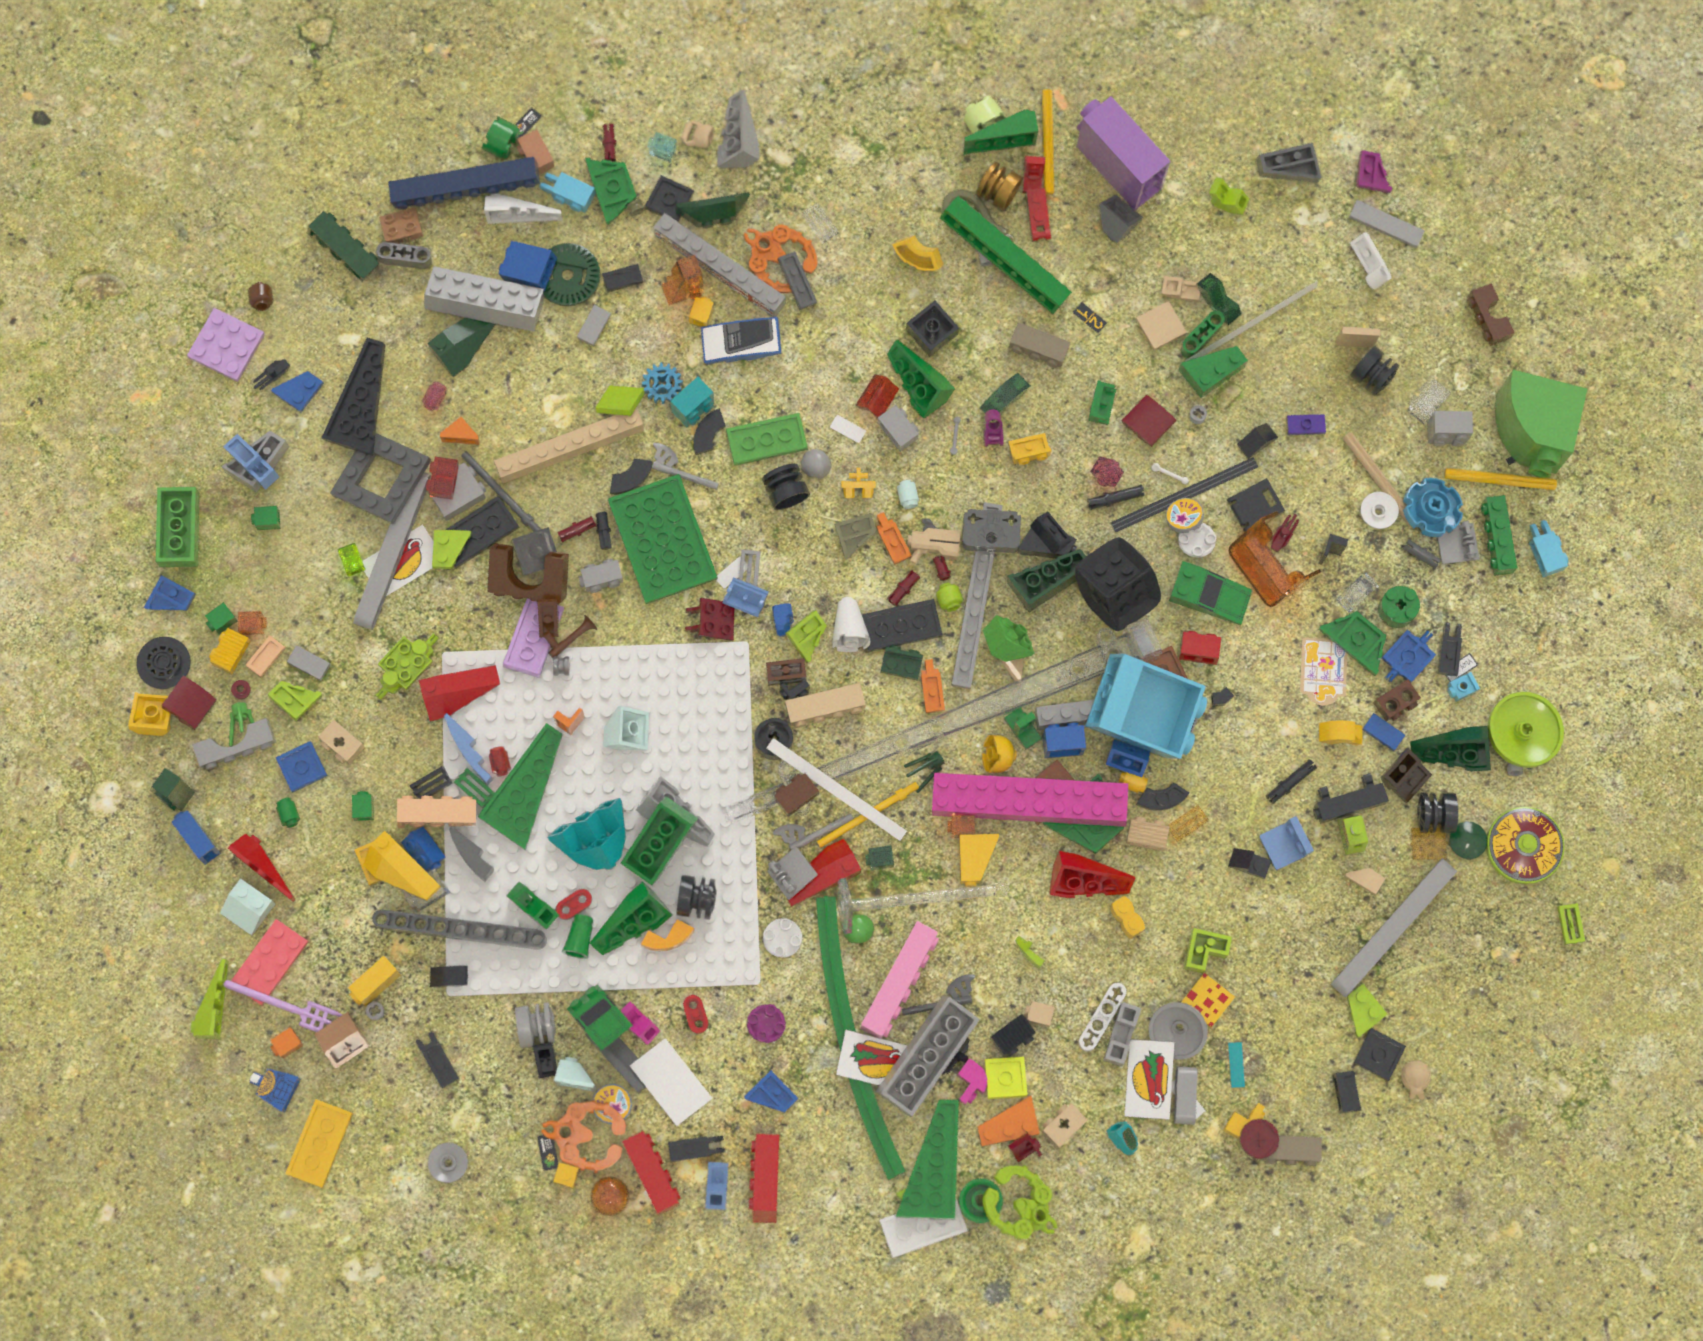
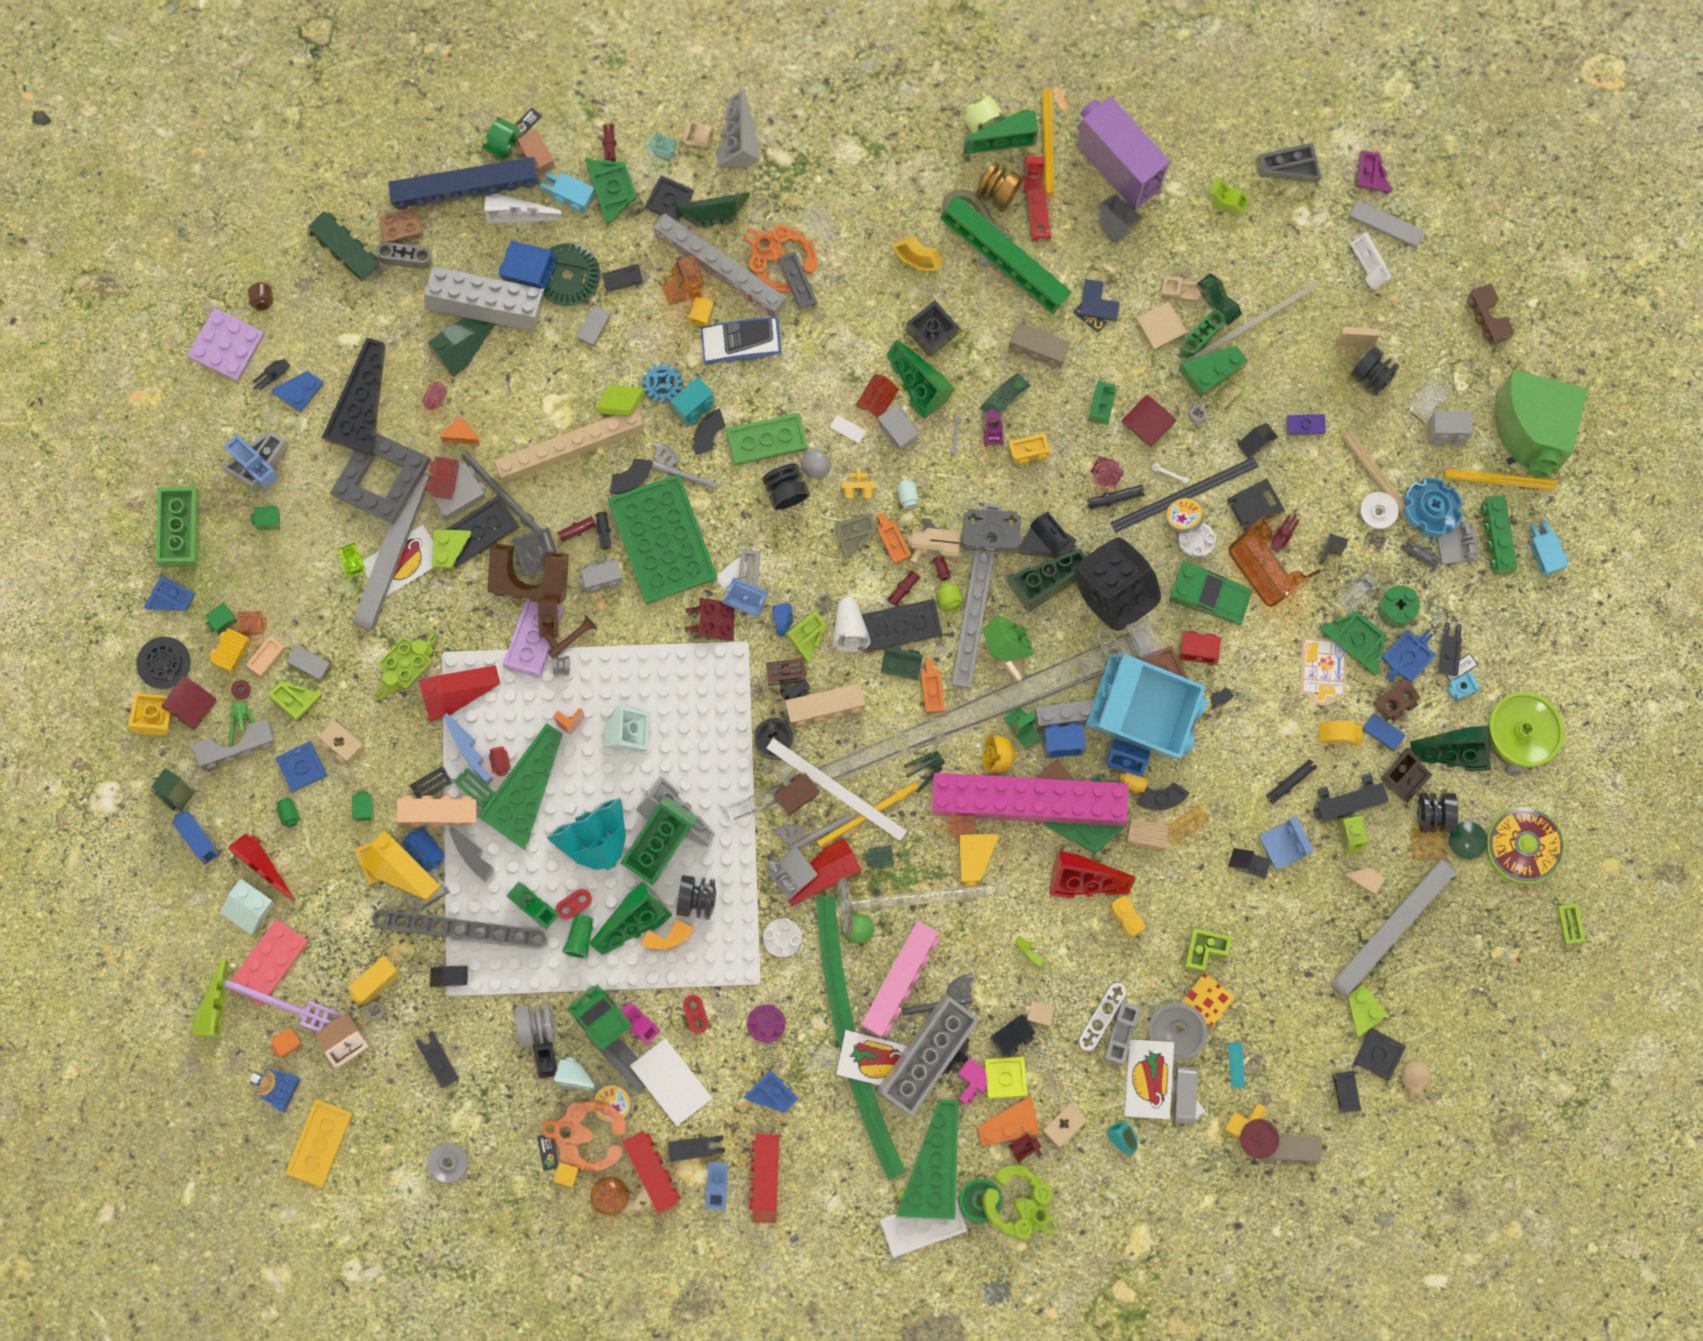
(1094, 306): none -> dark blue tile

